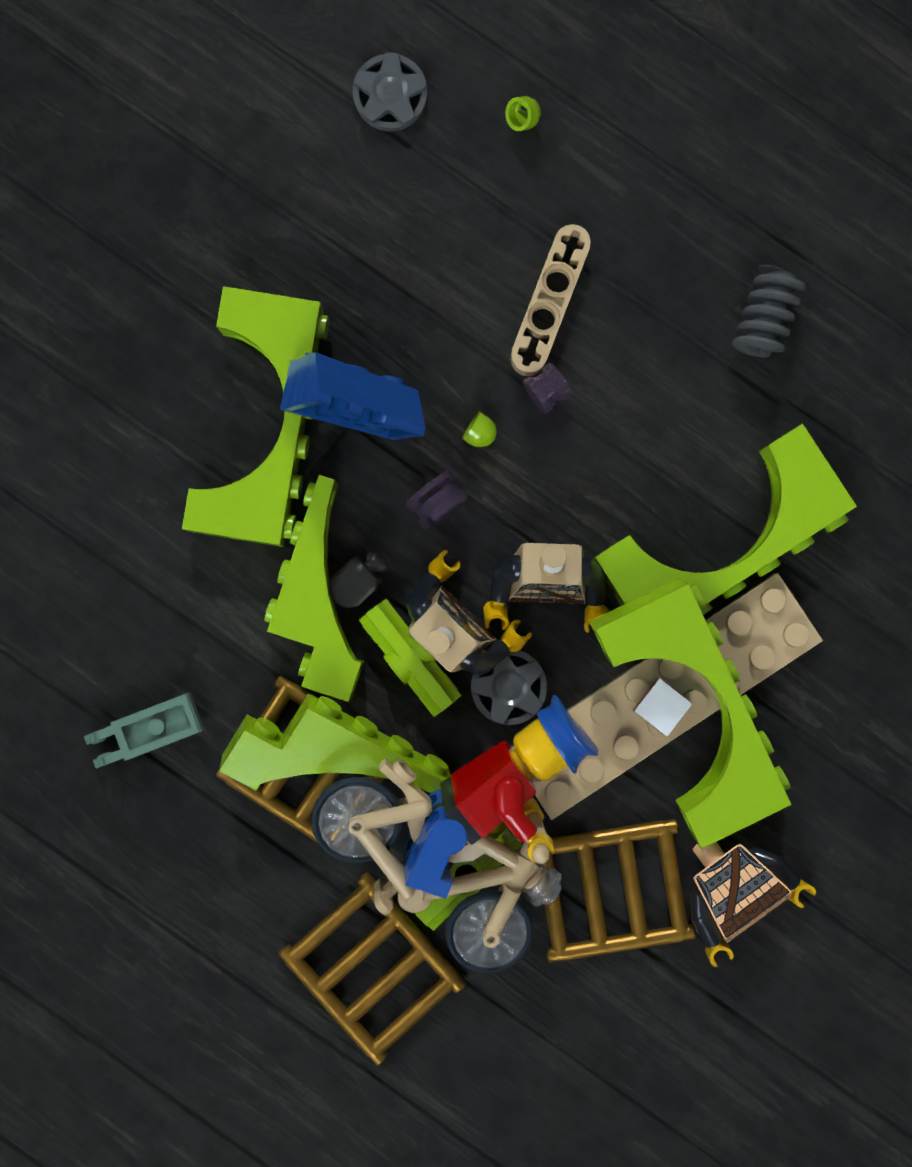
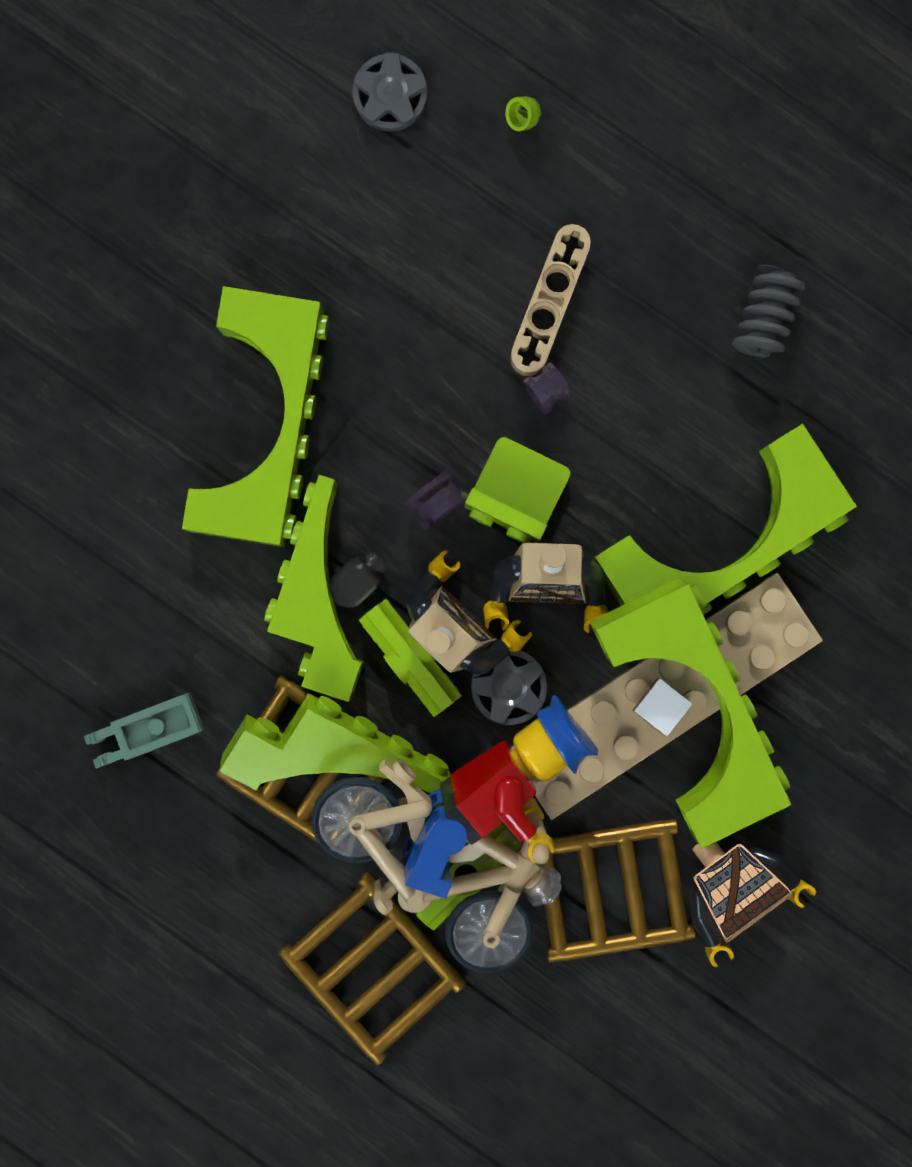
(352, 398): blue wedge -> none
(480, 431): lime hinge -> none
(517, 490): none -> lime bracket

